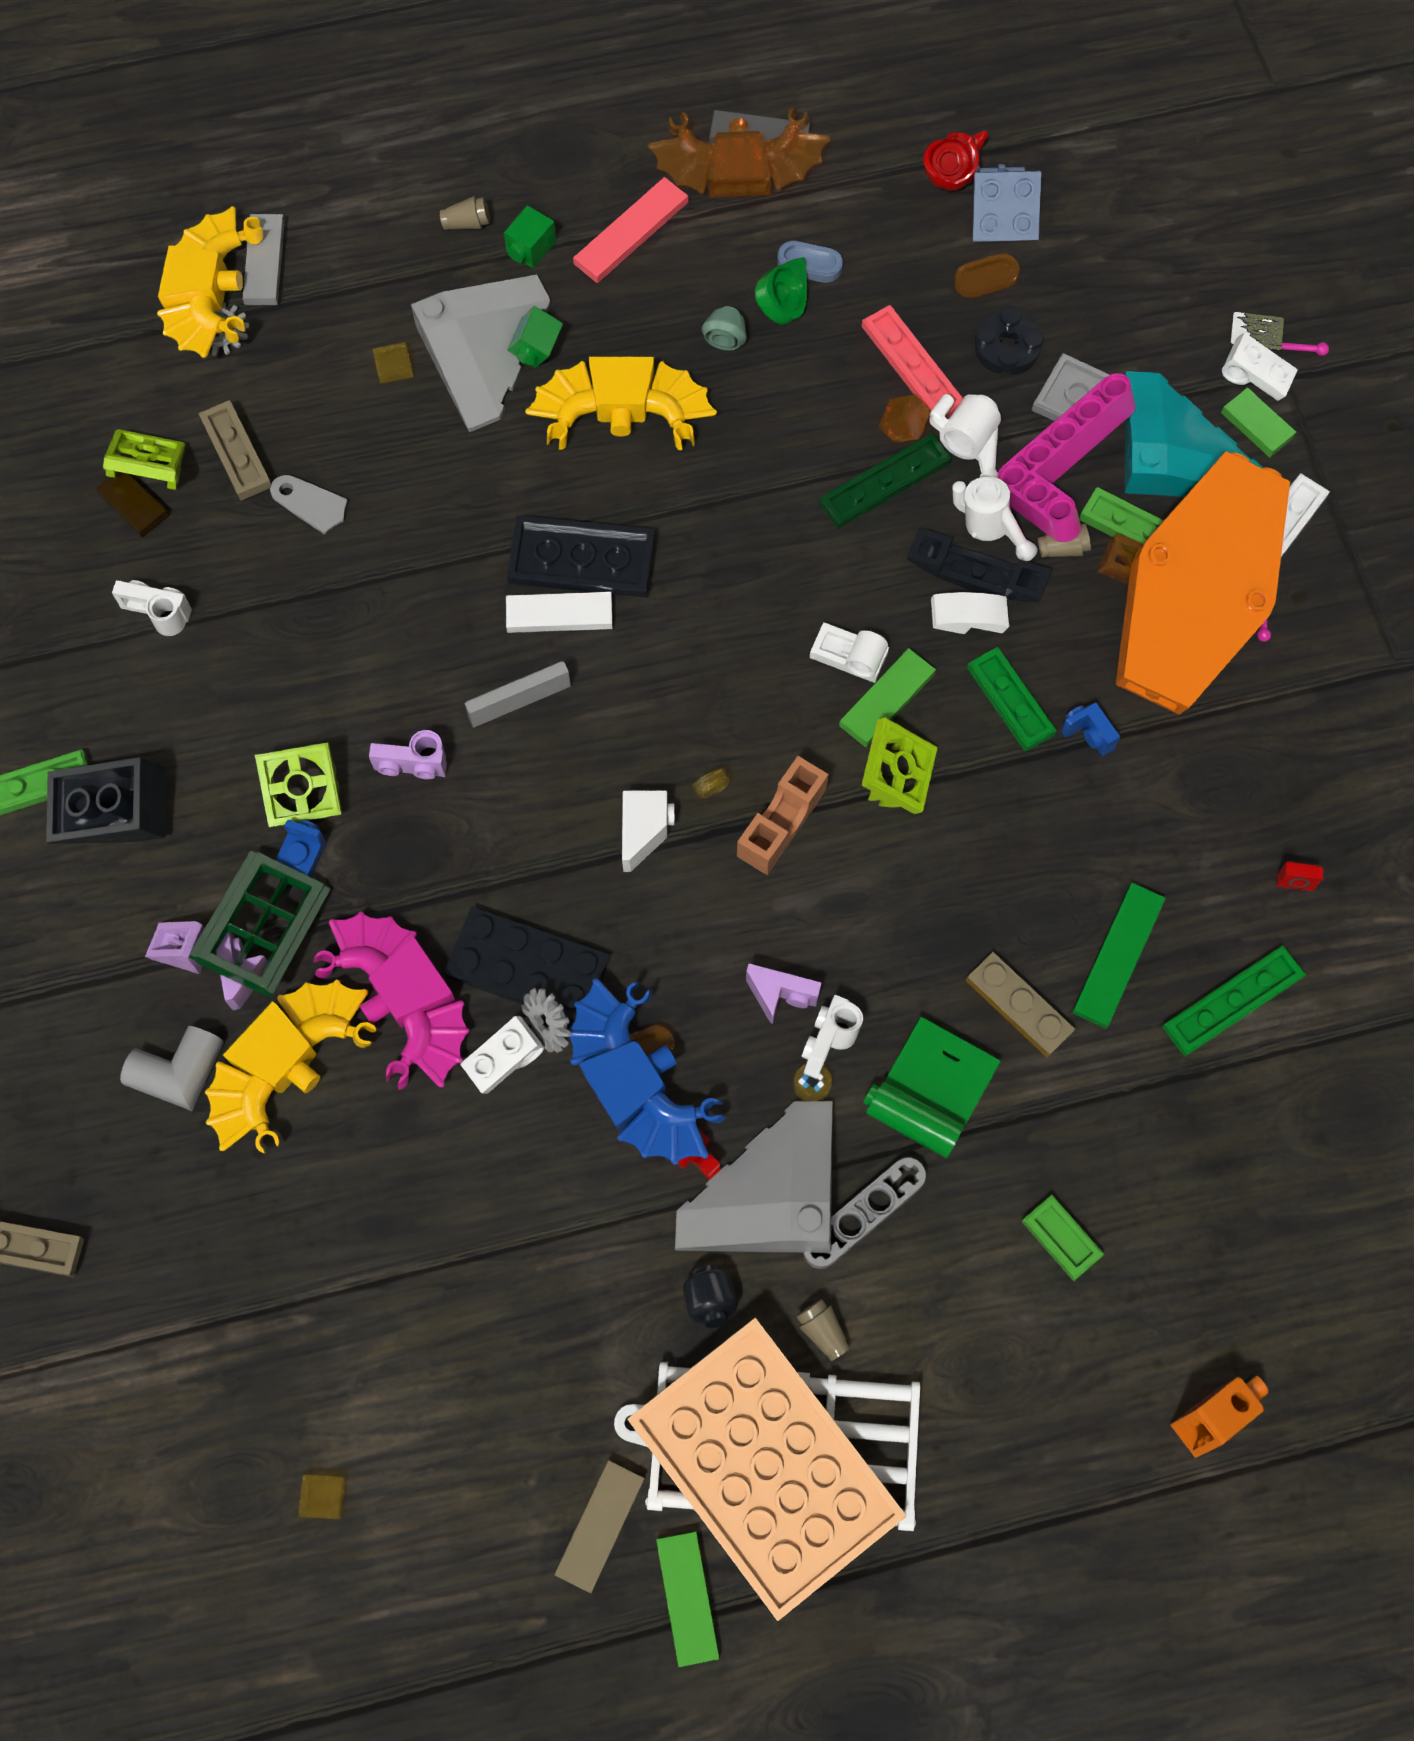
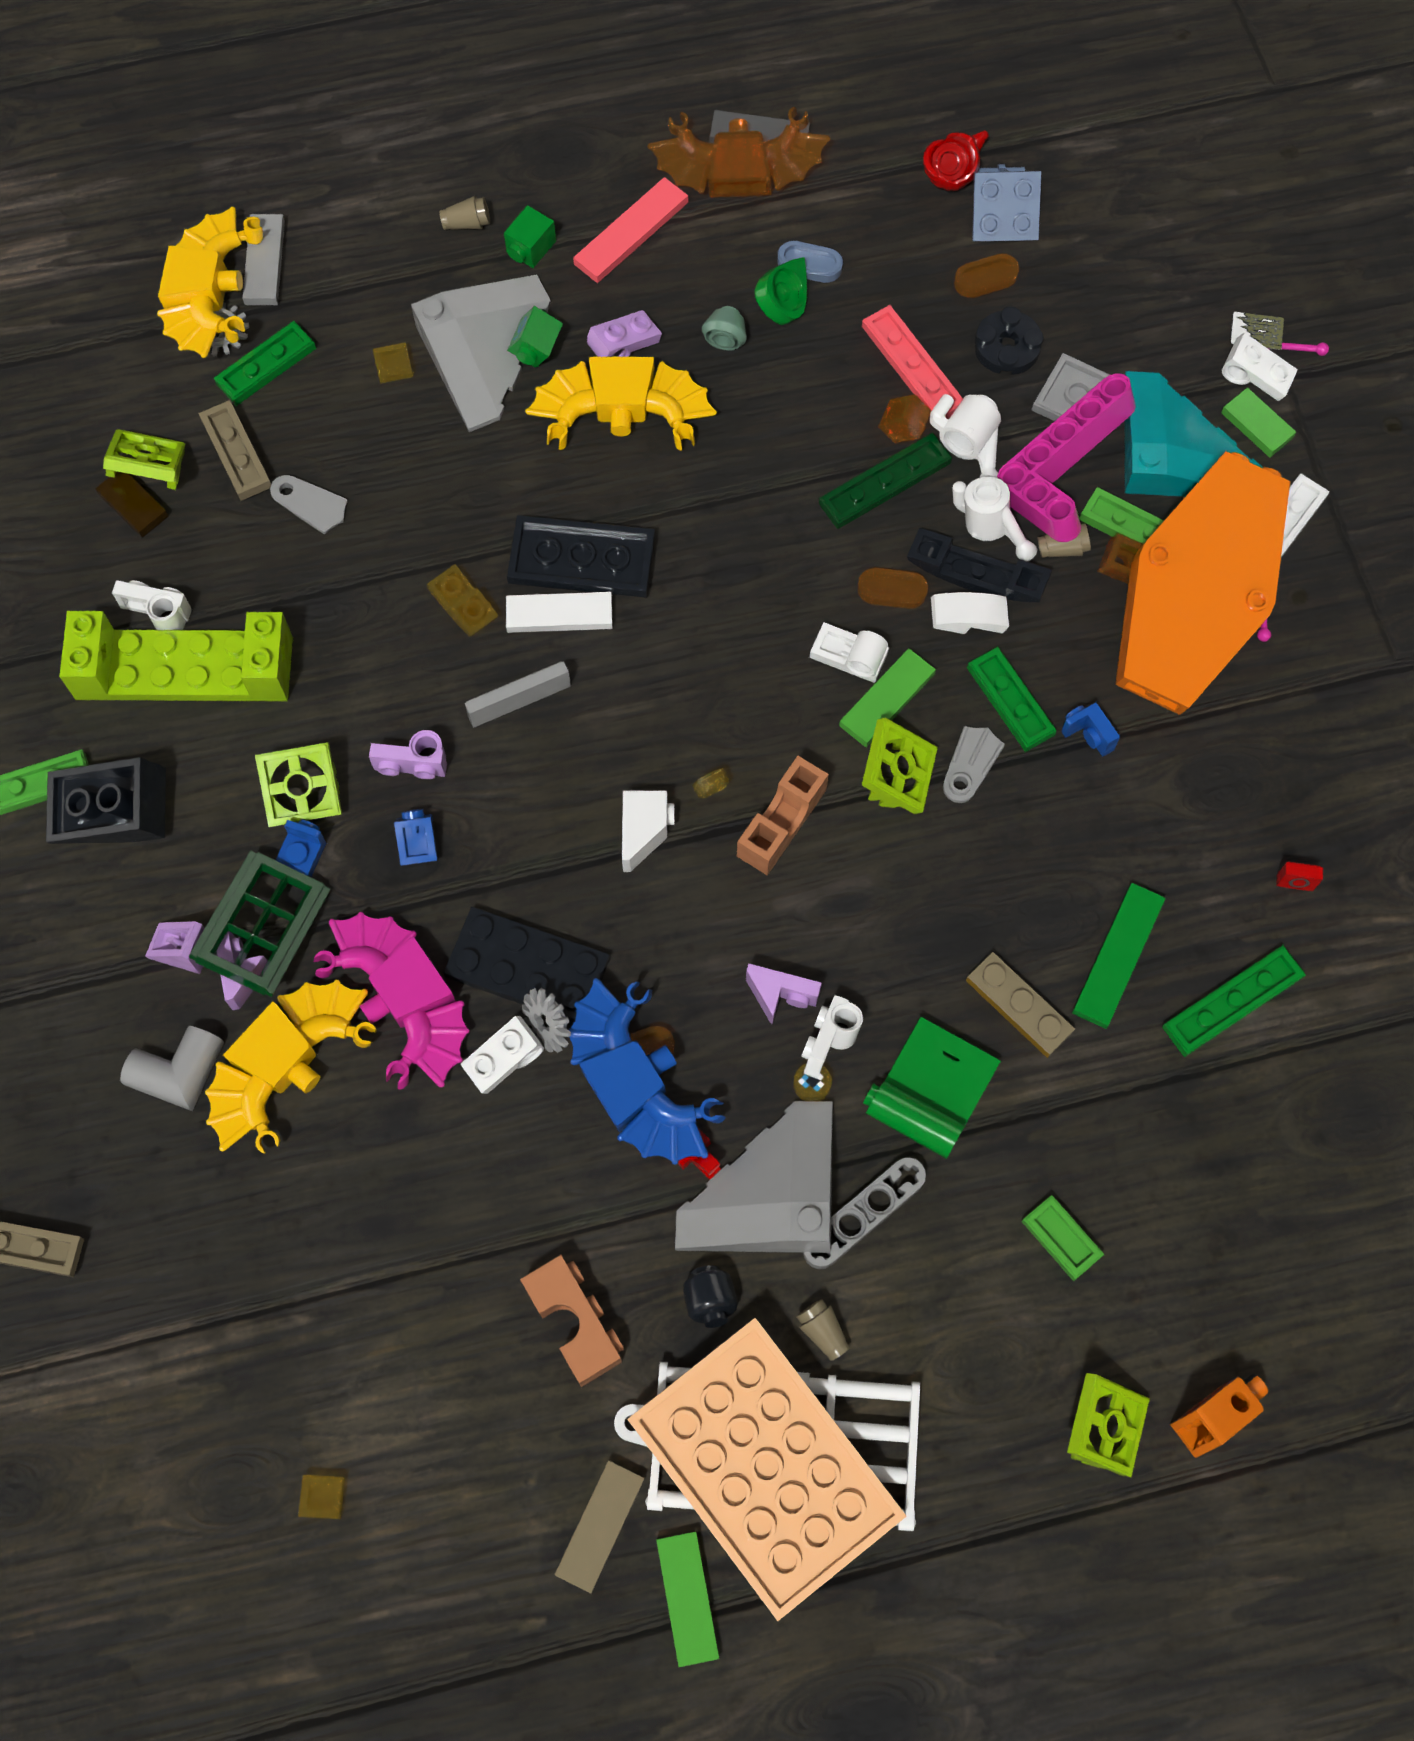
(176, 663): none -> lime plate
(265, 363): none -> green tile
(415, 837): none -> blue bracket
(462, 601): none -> clear yellow slope
(557, 1288): none -> nougat arch
(623, 335): none -> lavender plate
(892, 588): none -> clear orange tile
(971, 762): none -> light grey piece
(1129, 1428): none -> lime piece

